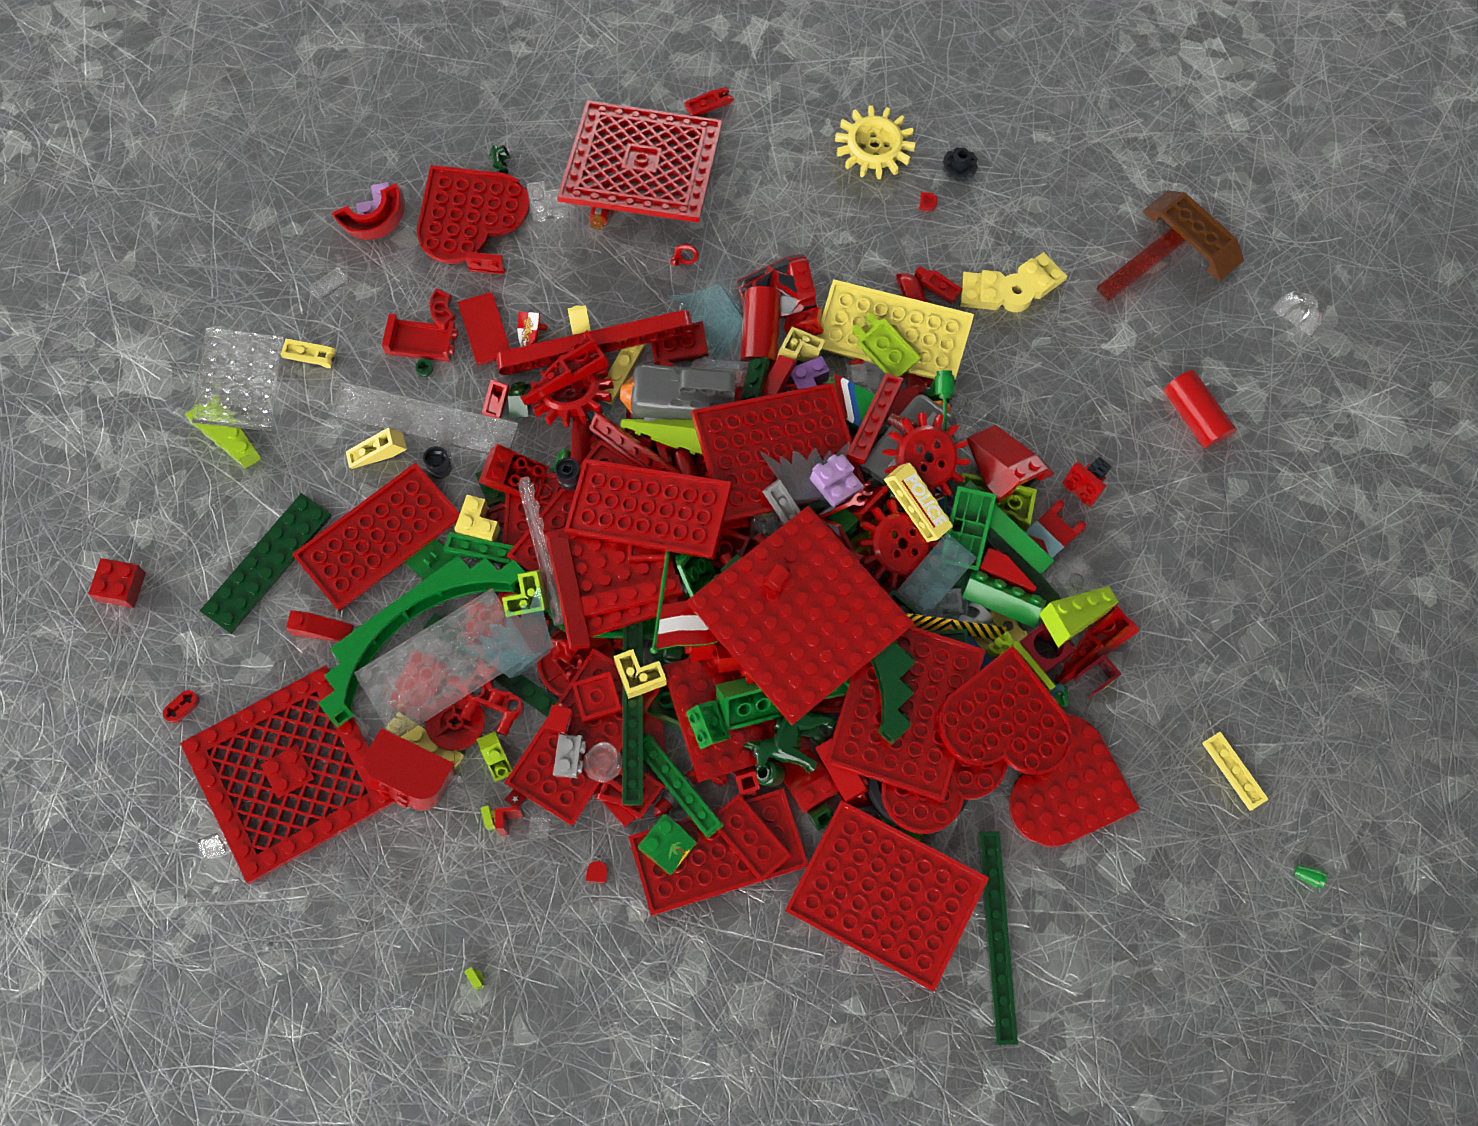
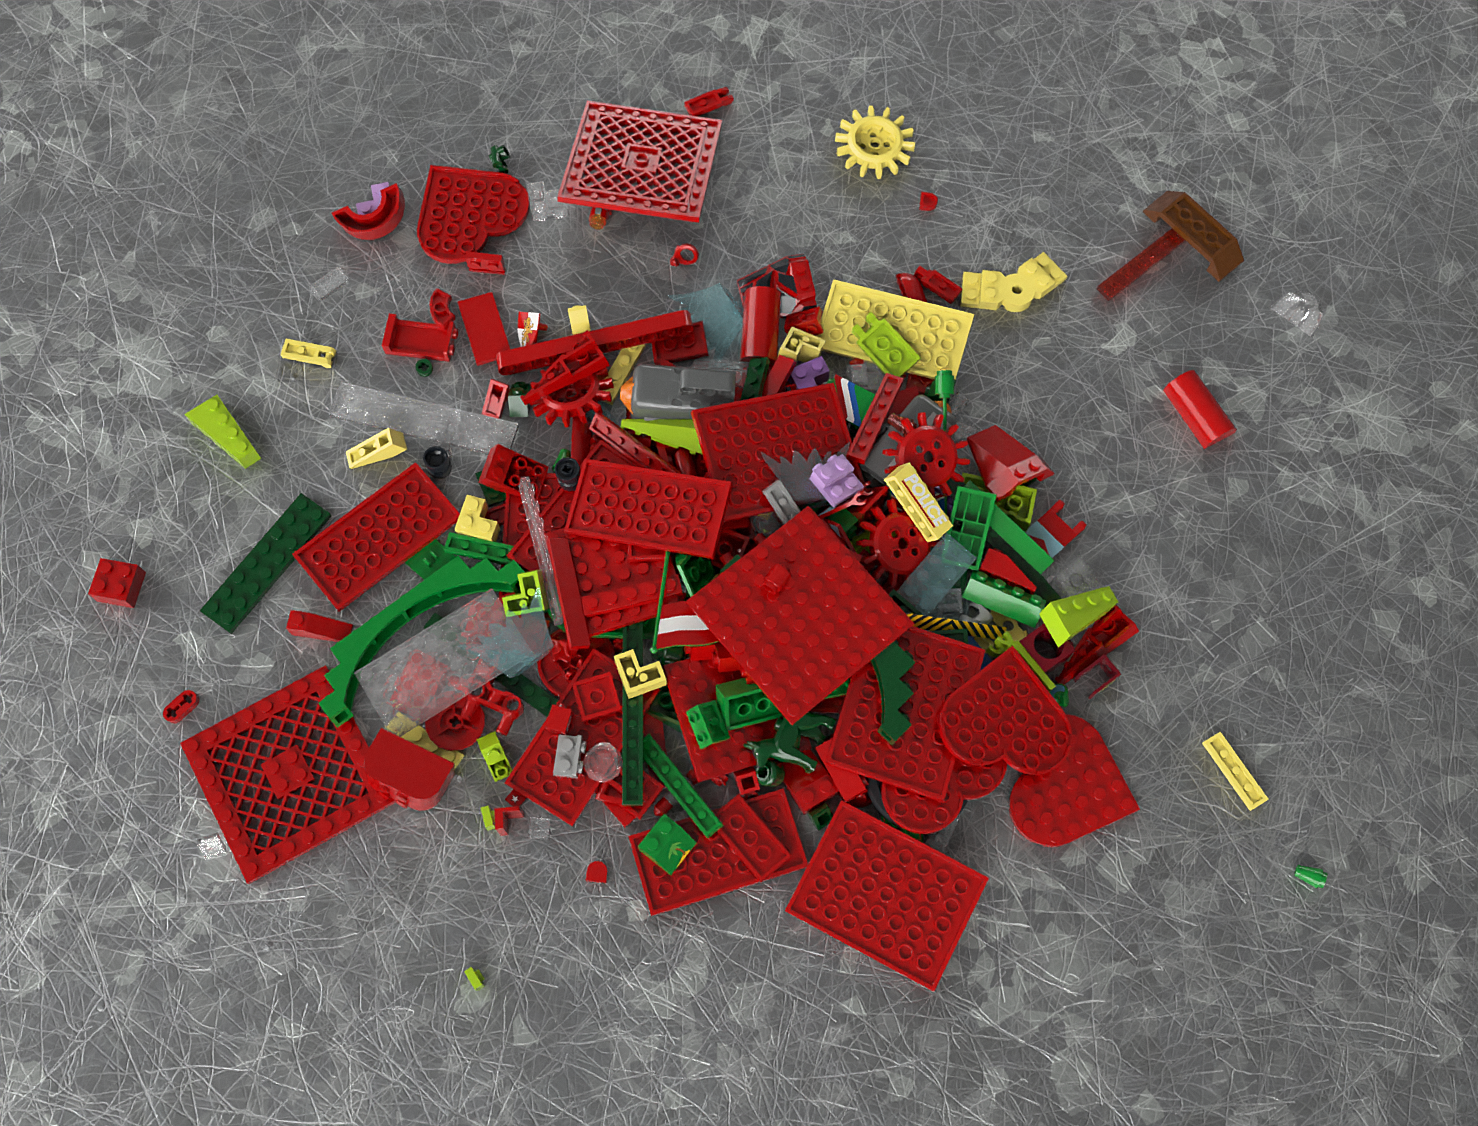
(237, 379): clear plate -> none
(960, 164): black plant -> none
(997, 939): dark green plate -> none
(1087, 481): red plate -> none

